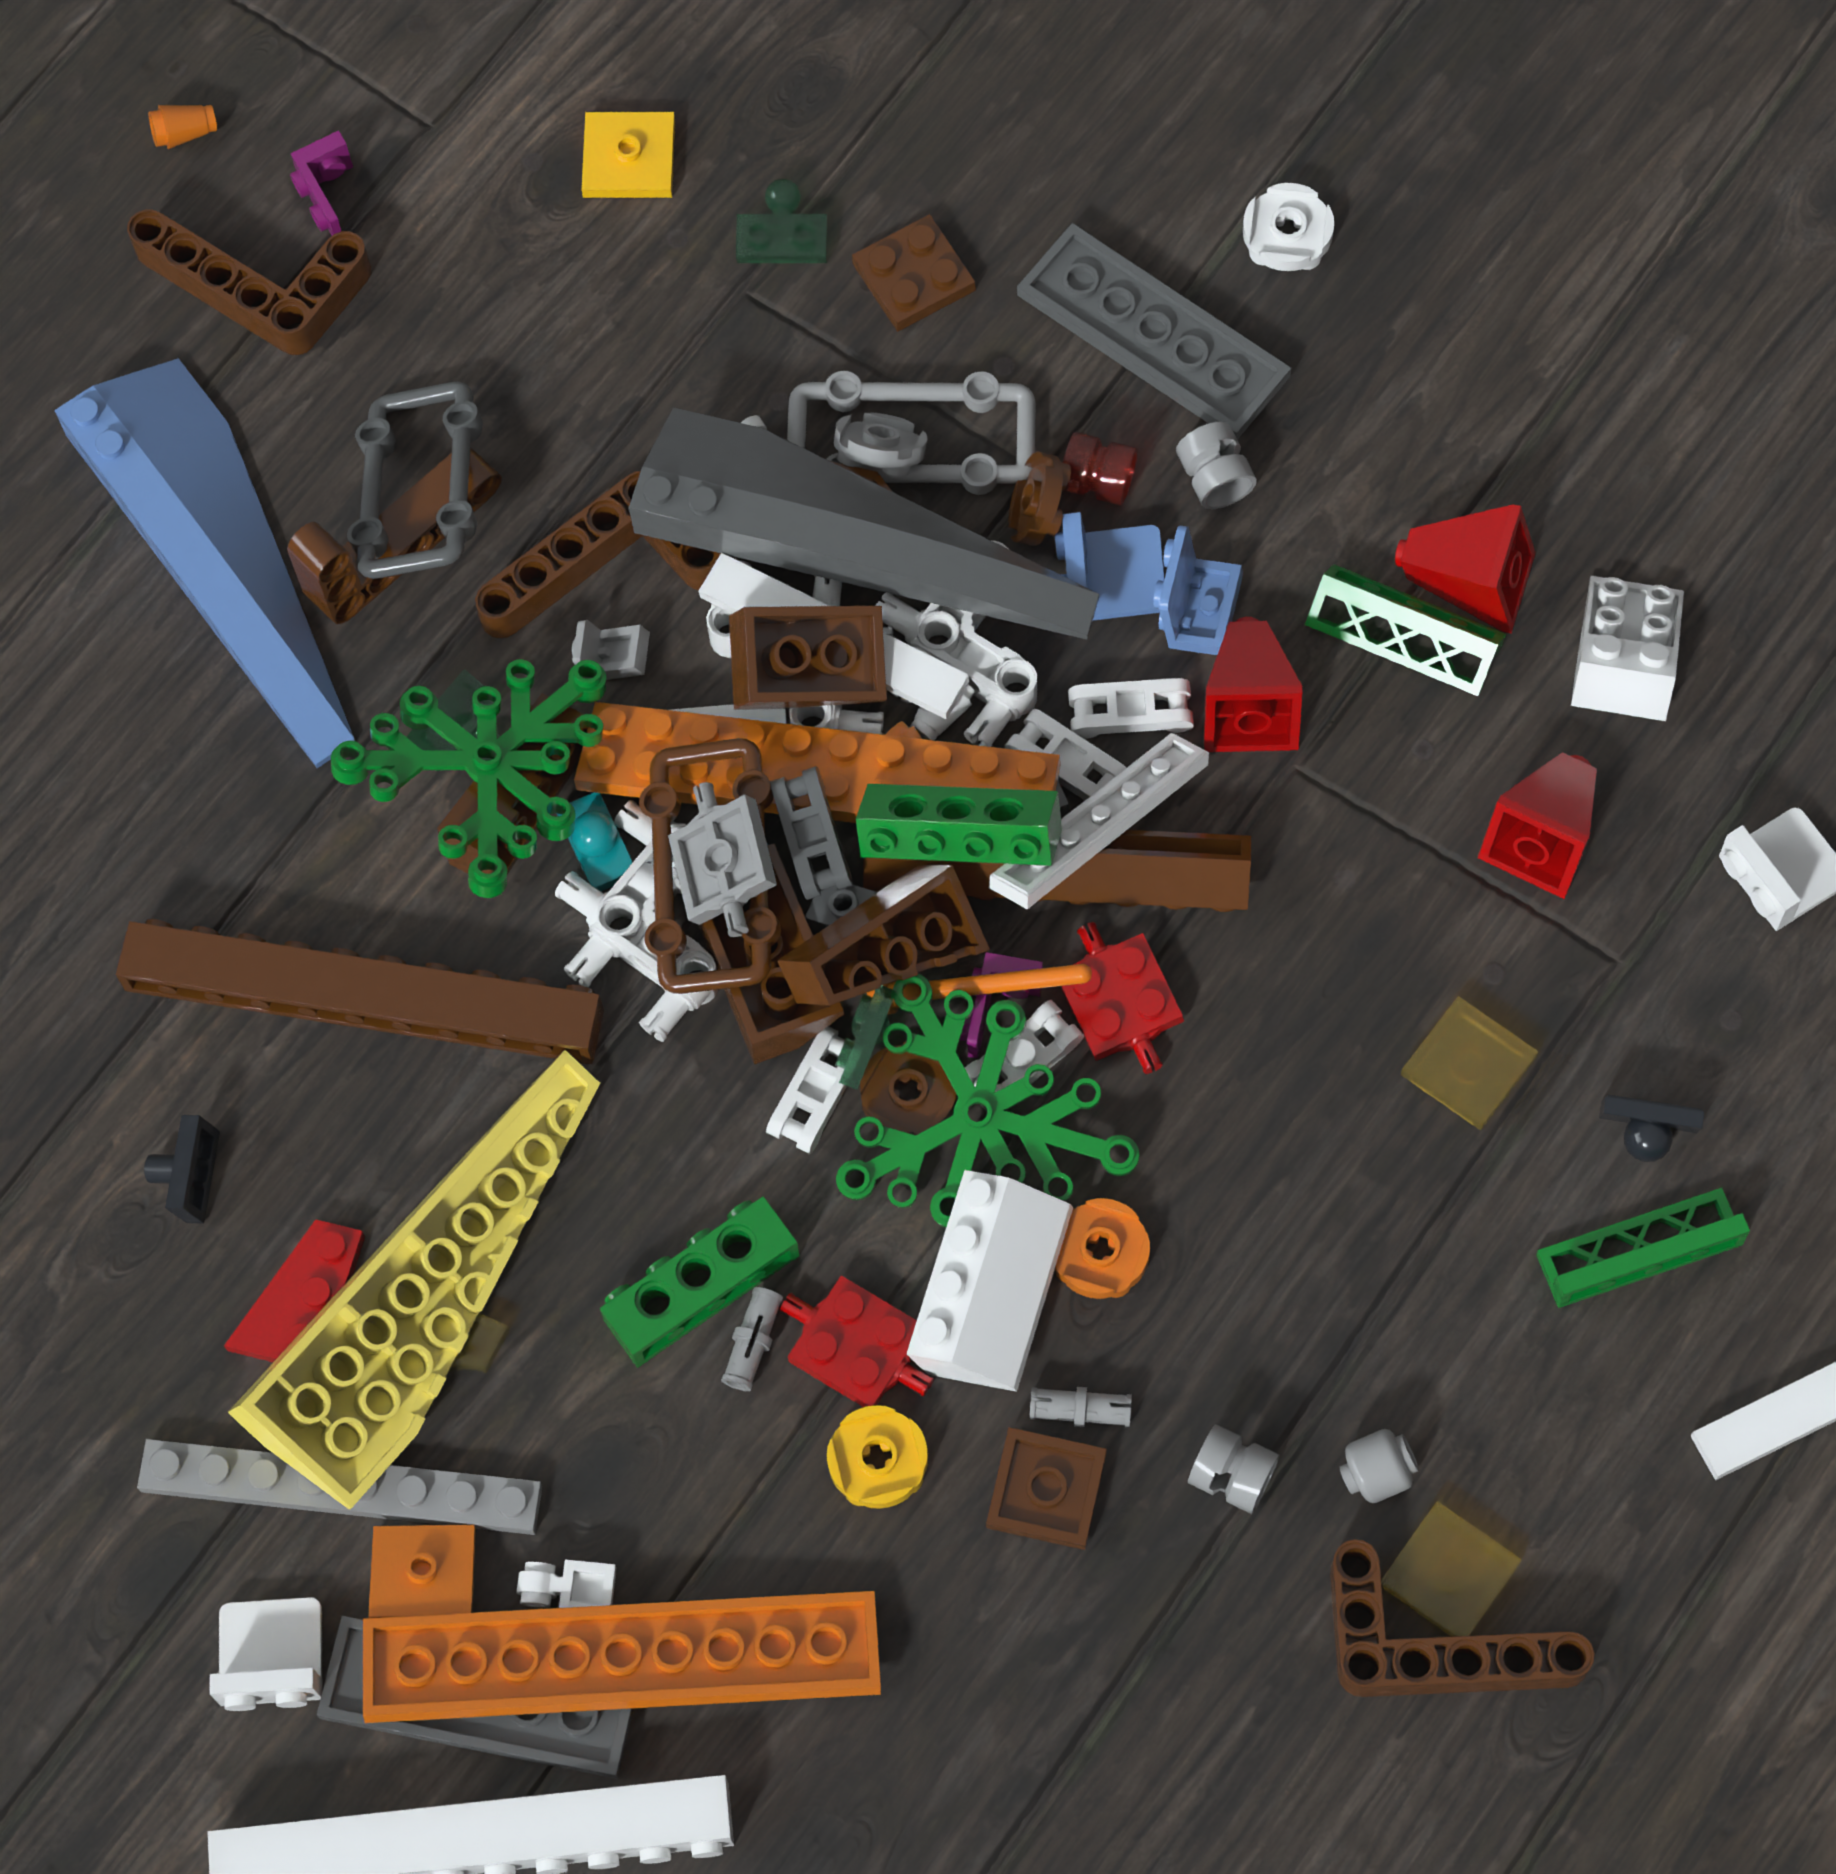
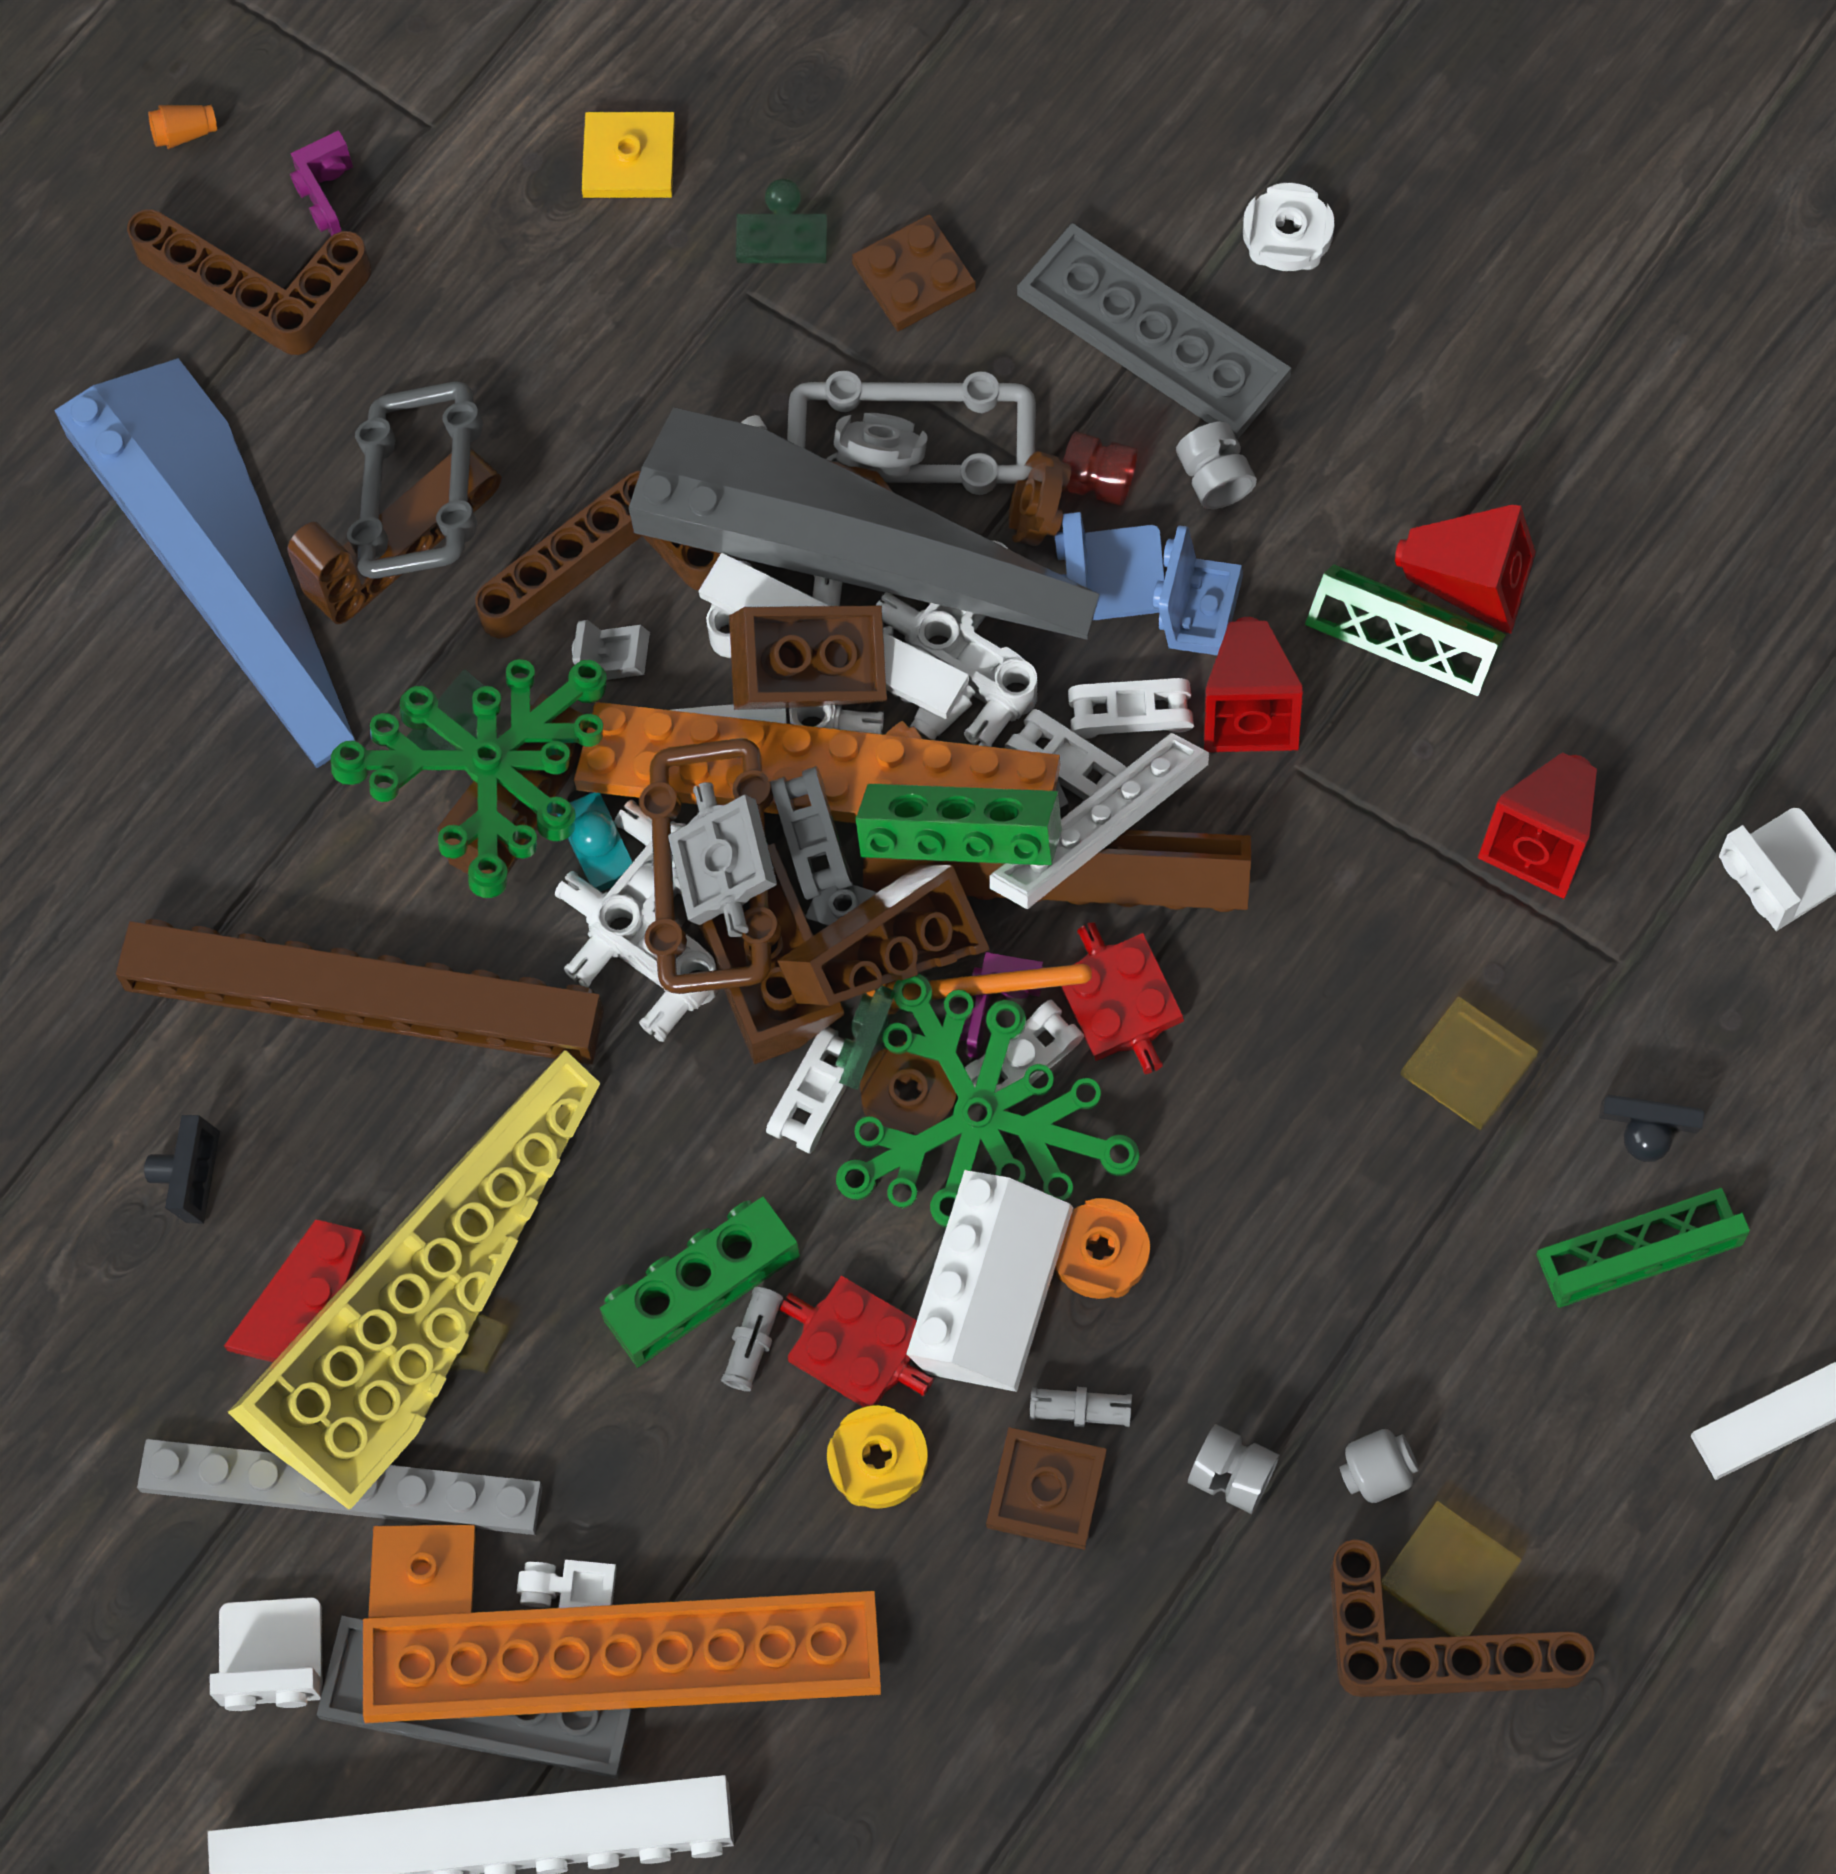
(1628, 648): white slope -> none

